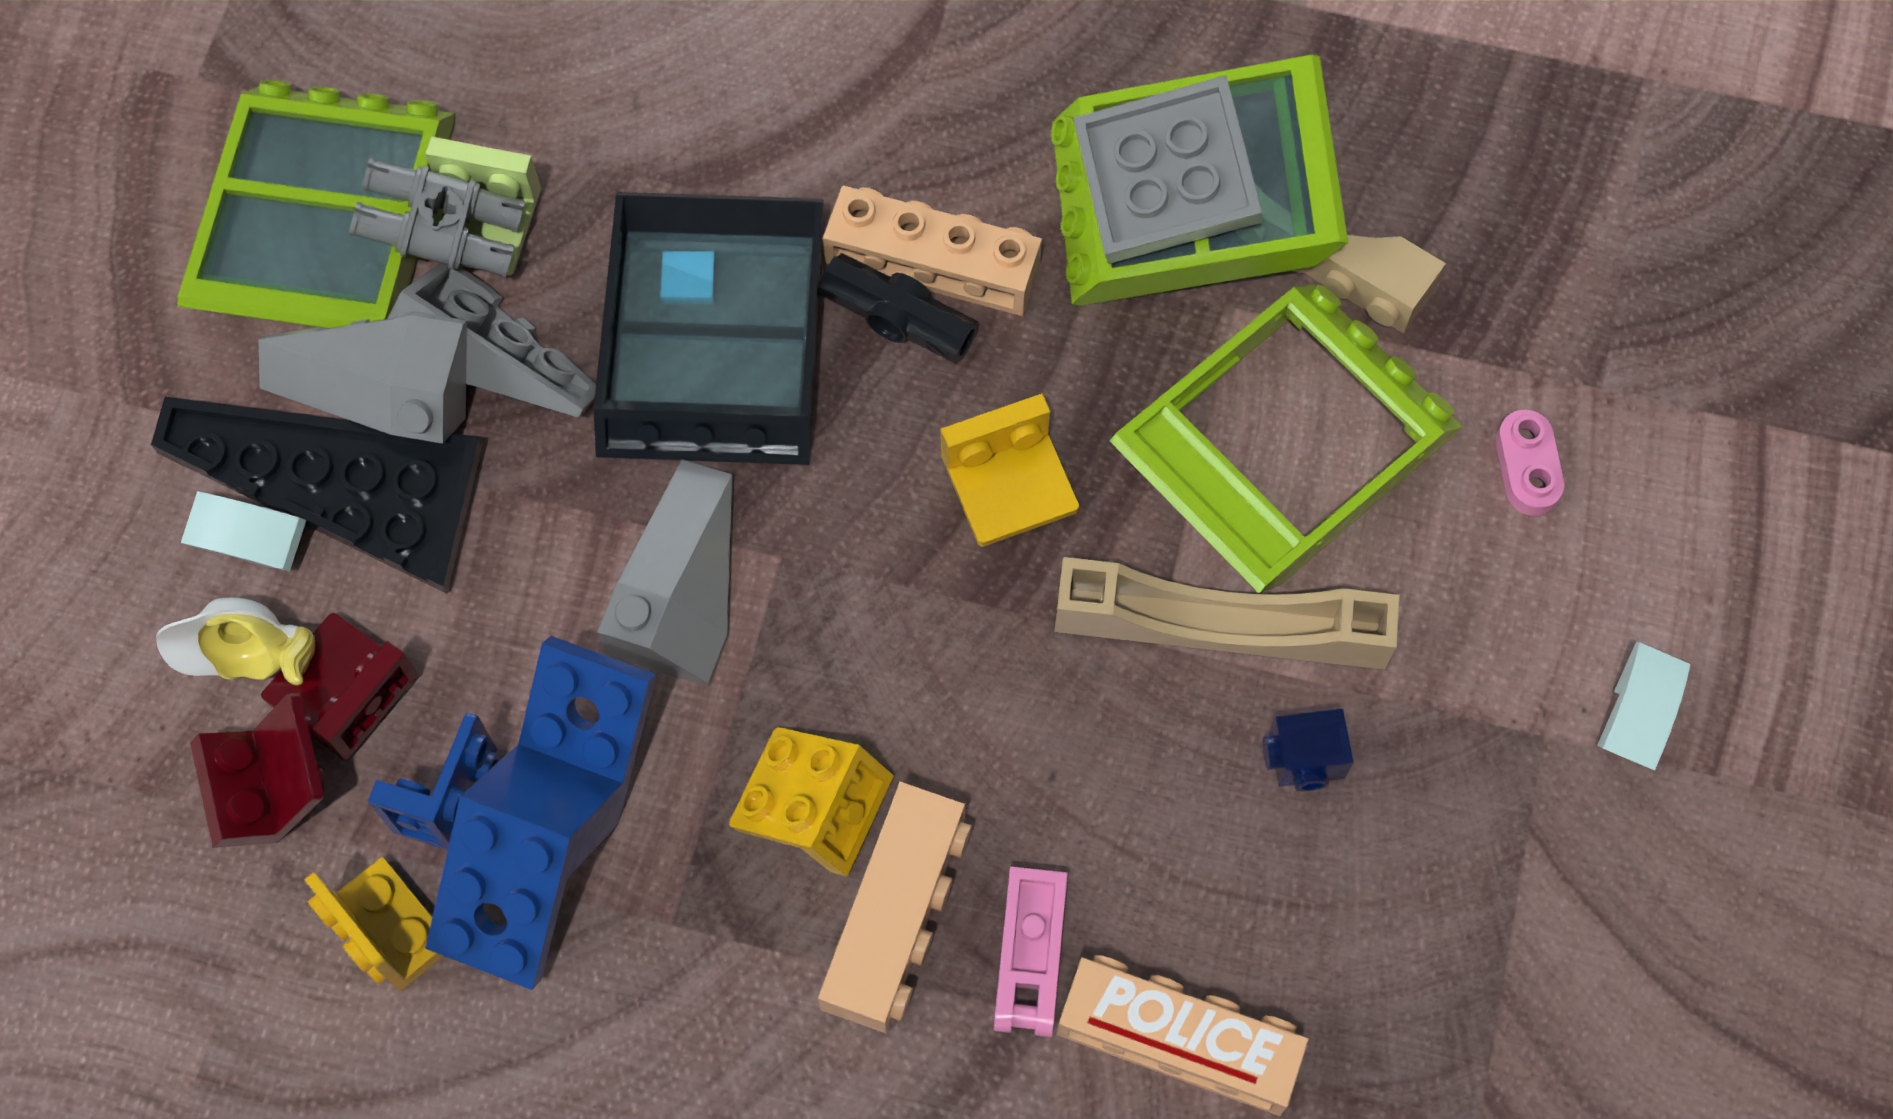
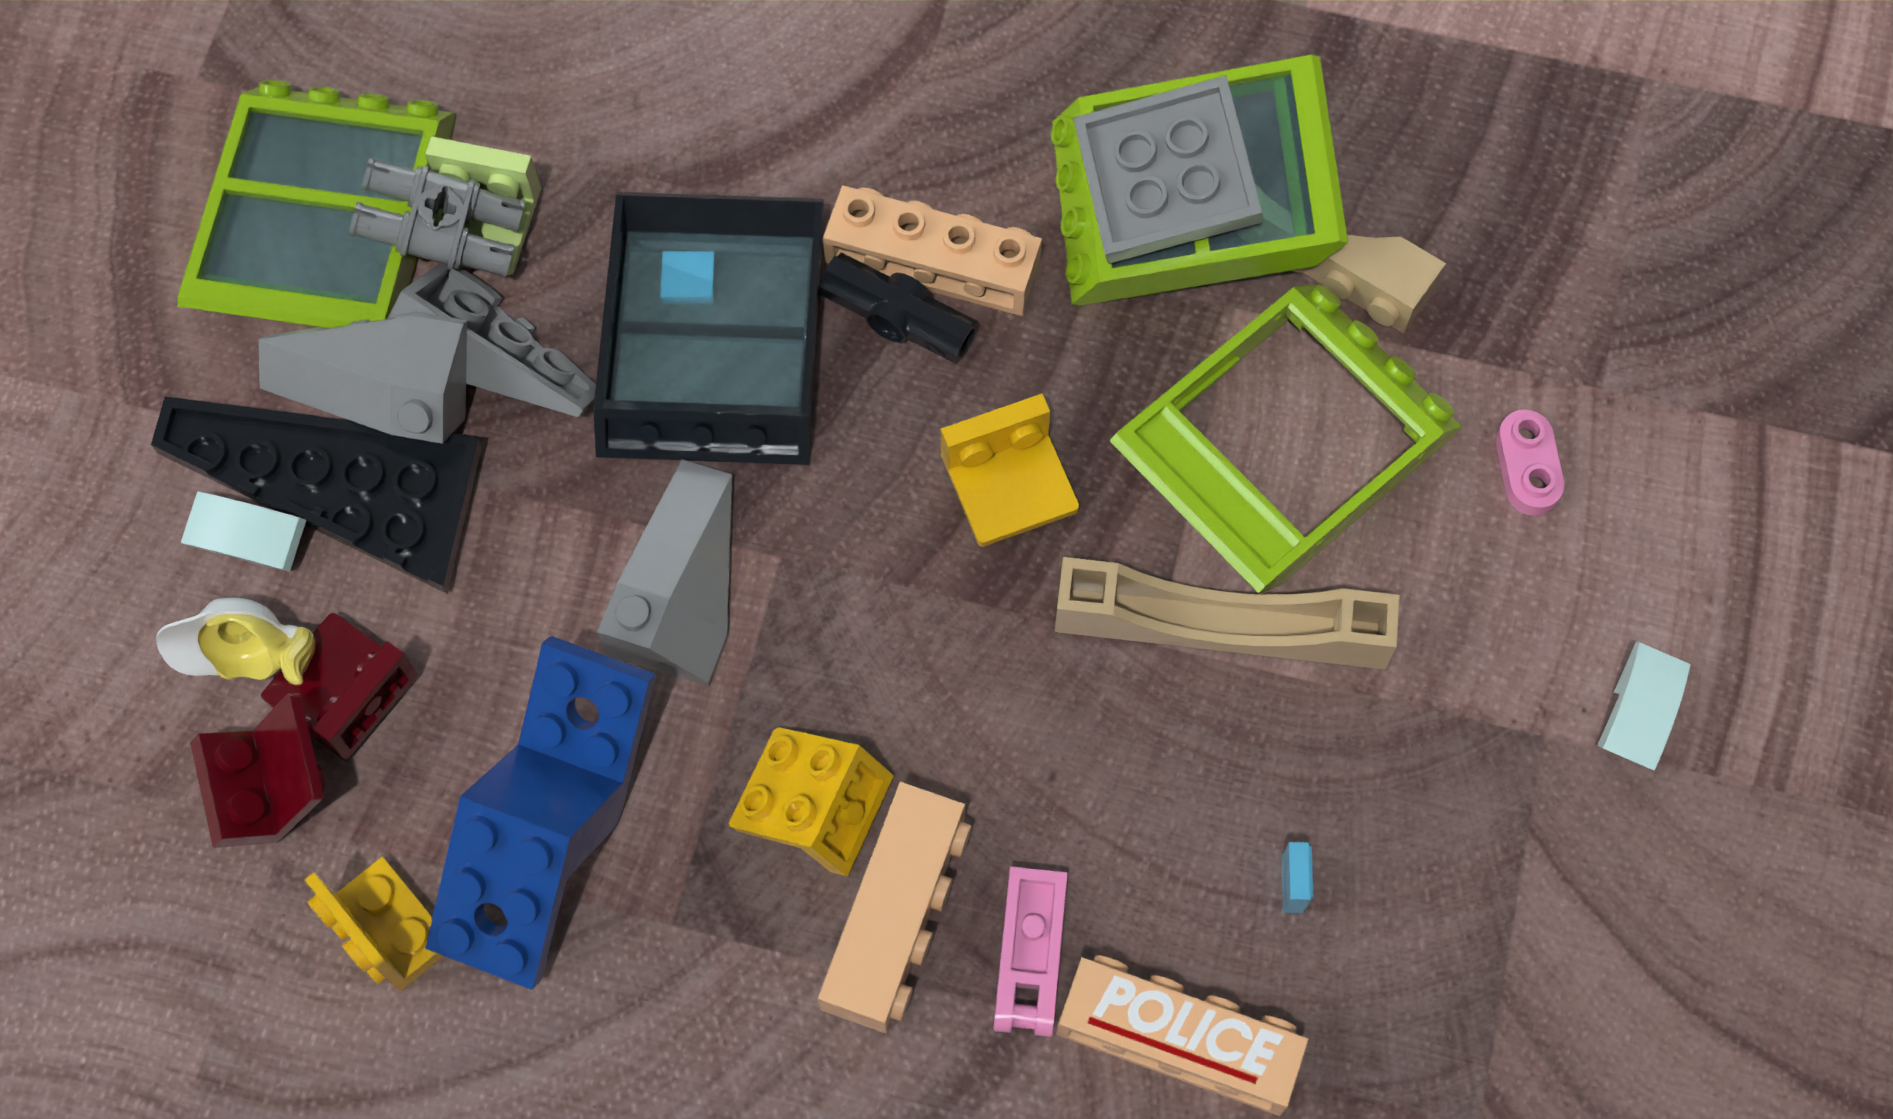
(430, 819): blue bracket -> none
(1297, 877): none -> medium azure tile
(1308, 749): clear blue brick -> none

